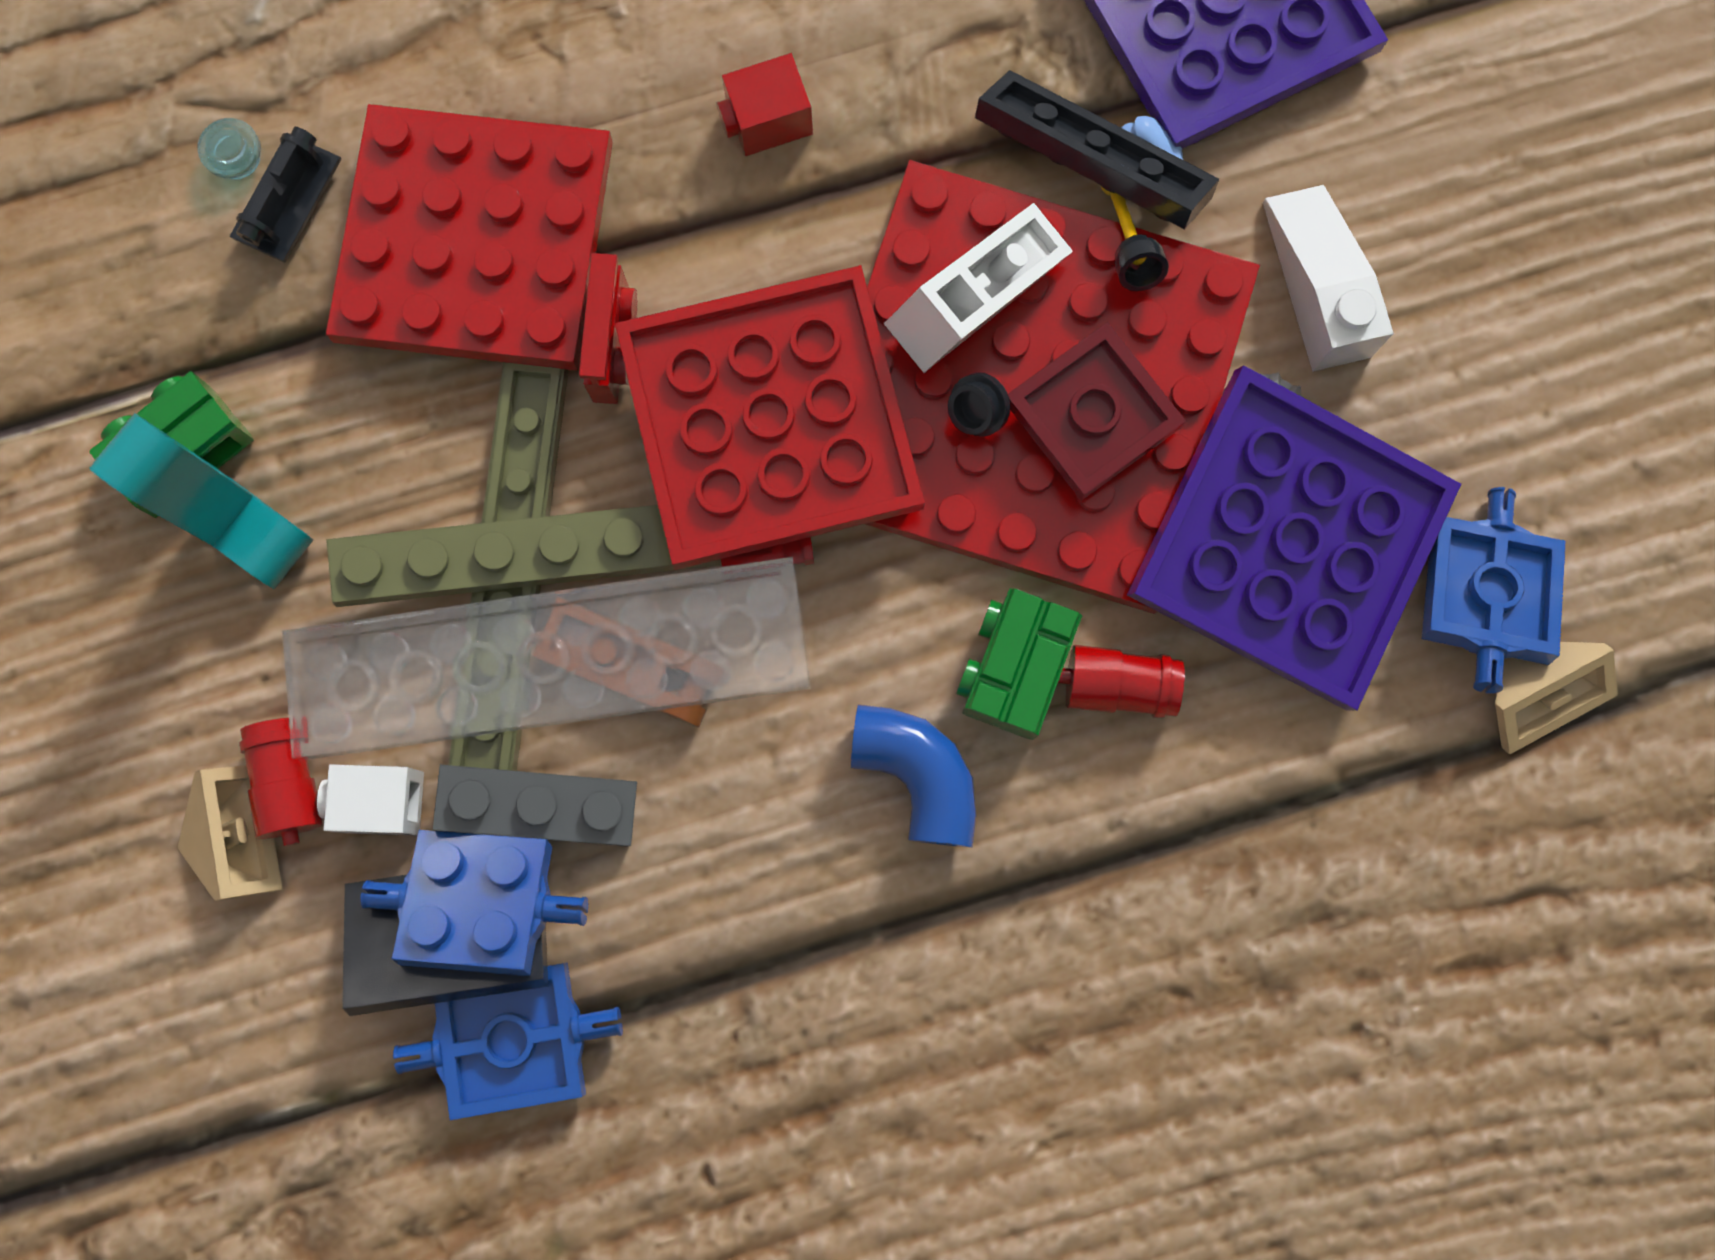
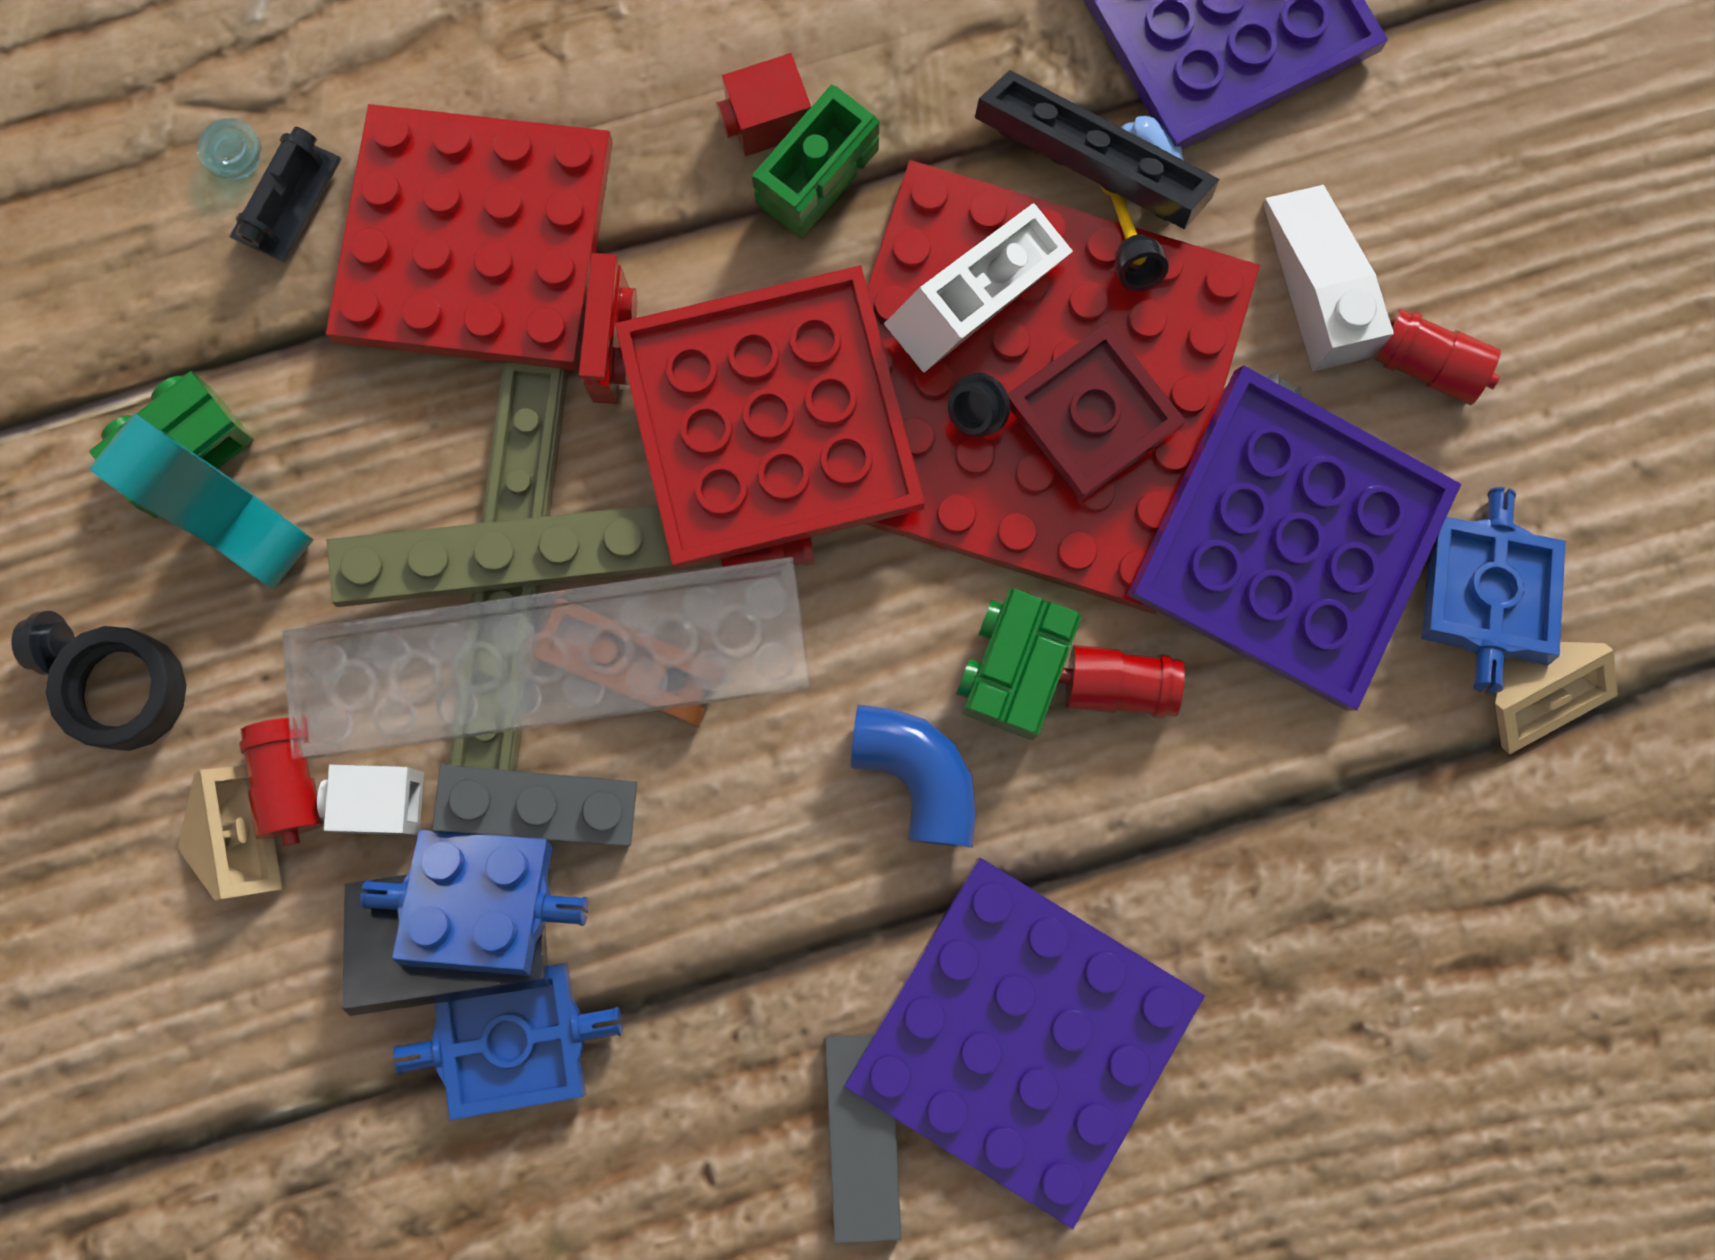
(39, 640): none -> black plate
(75, 663): none -> black tyre
(816, 161): none -> green brick
(861, 1153): none -> dark grey tile
(1024, 1042): none -> dark purple plate
(1441, 358): none -> red piece

